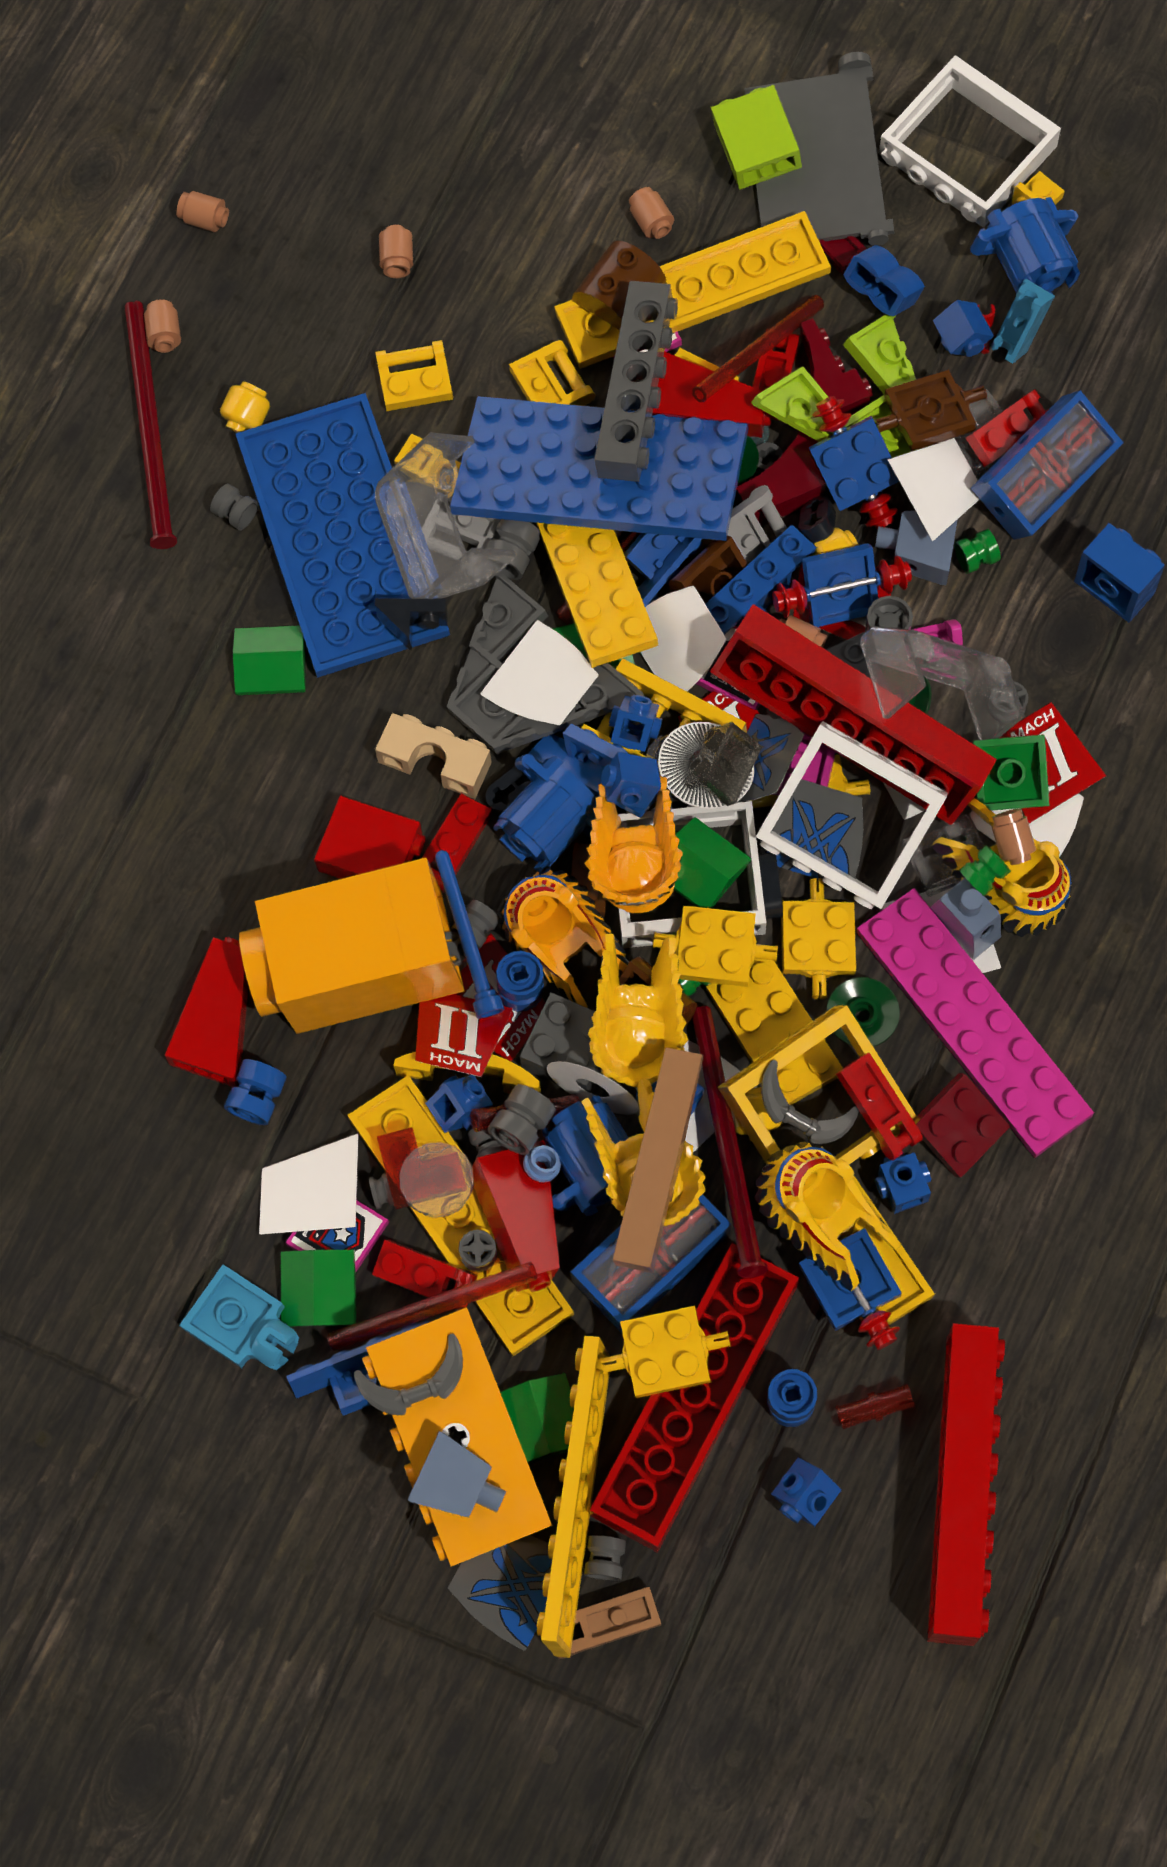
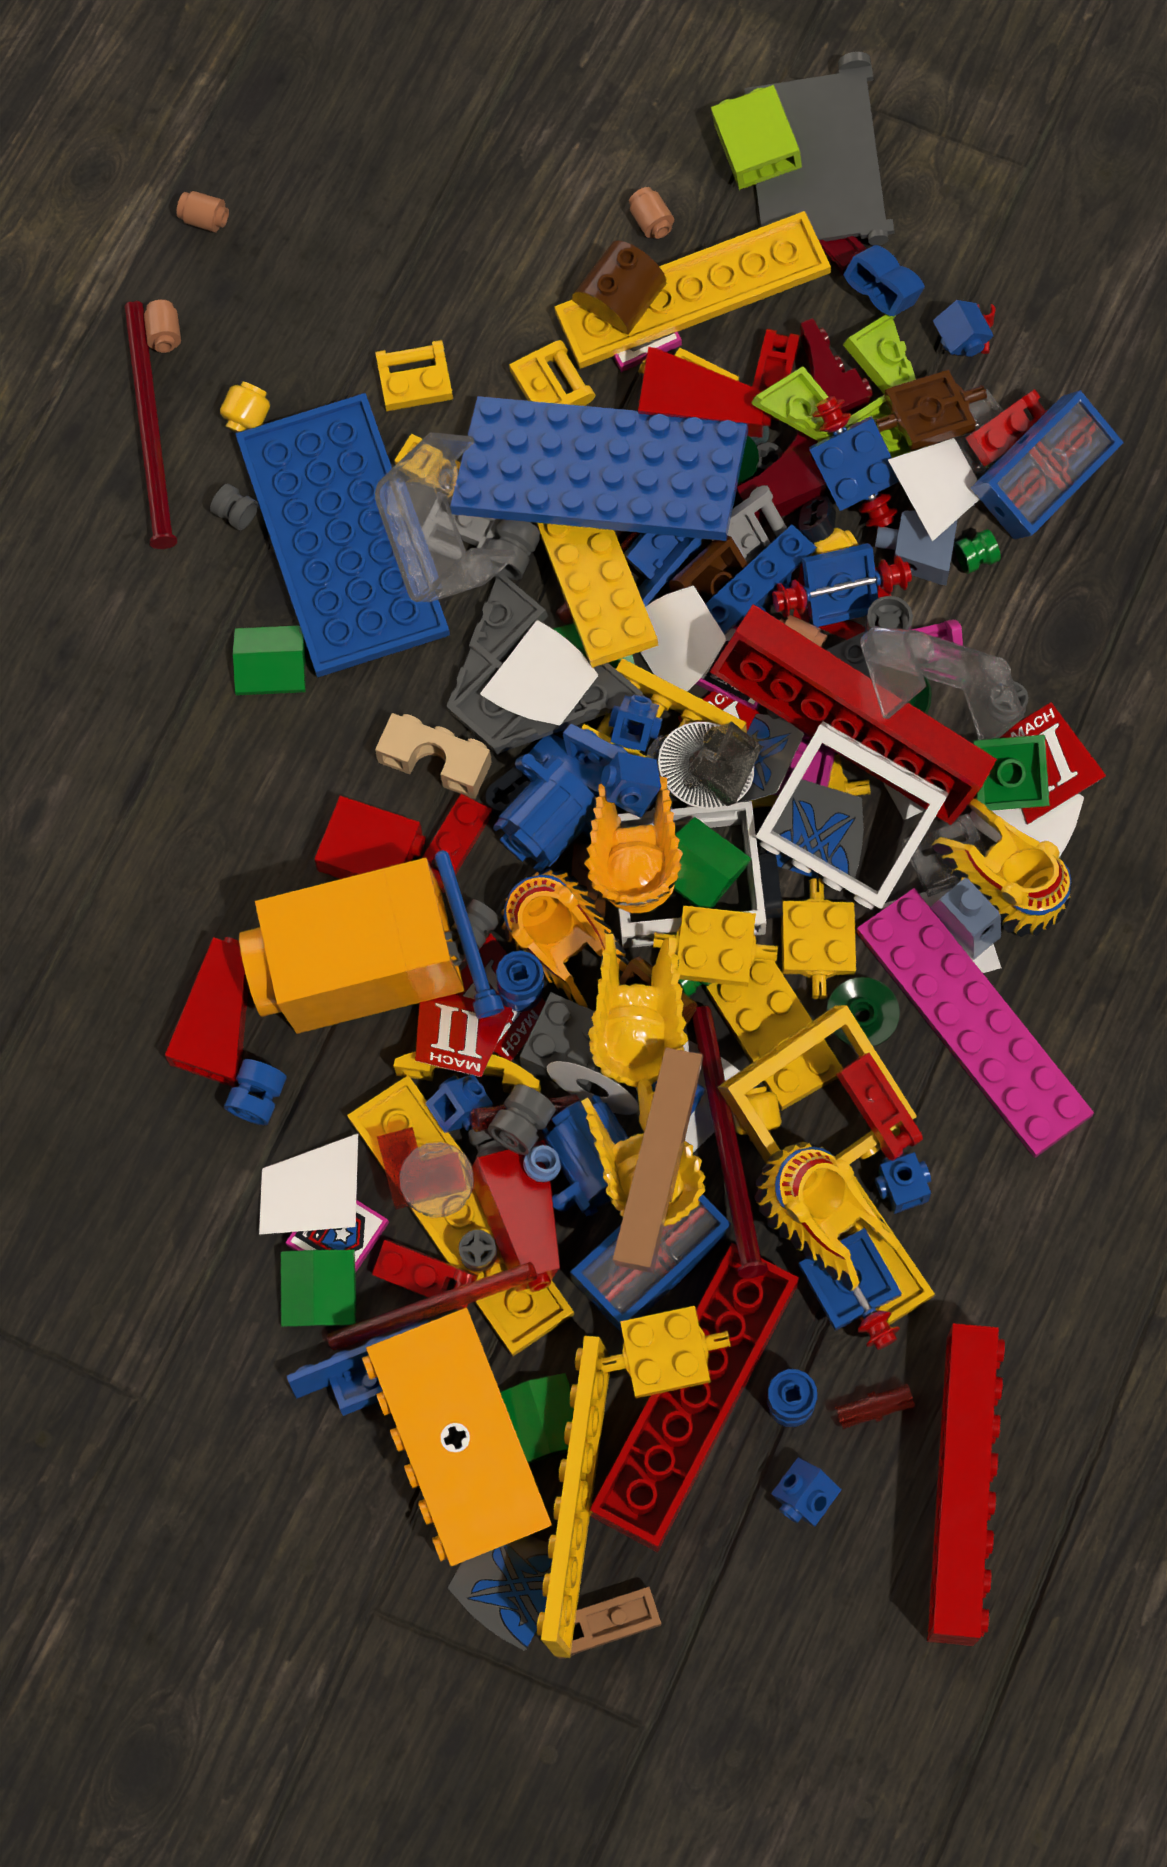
(240, 1321): dark azure plate -> none
(380, 1191): dark grey bush -> none
(396, 251): nougat brick -> none
(397, 1401): dark grey piece -> none
(403, 614): black slope -> none
(455, 1480): sand blue torso -> none
(605, 1549): dark grey wheel -> none
(643, 303): dark grey brick -> none
(757, 348): clear red piece -> none
(780, 1110): dark grey piece -> none
(960, 1125): dark red plate -> none
(982, 872): green wheel -> none
(994, 101): white window -> none
(1013, 836): nougat brick -> none
(1023, 320): dark azure hinge -> none
(1031, 243): blue container -> none
(1037, 187): yellow bracket -> none
(1119, 572): blue brick -> none

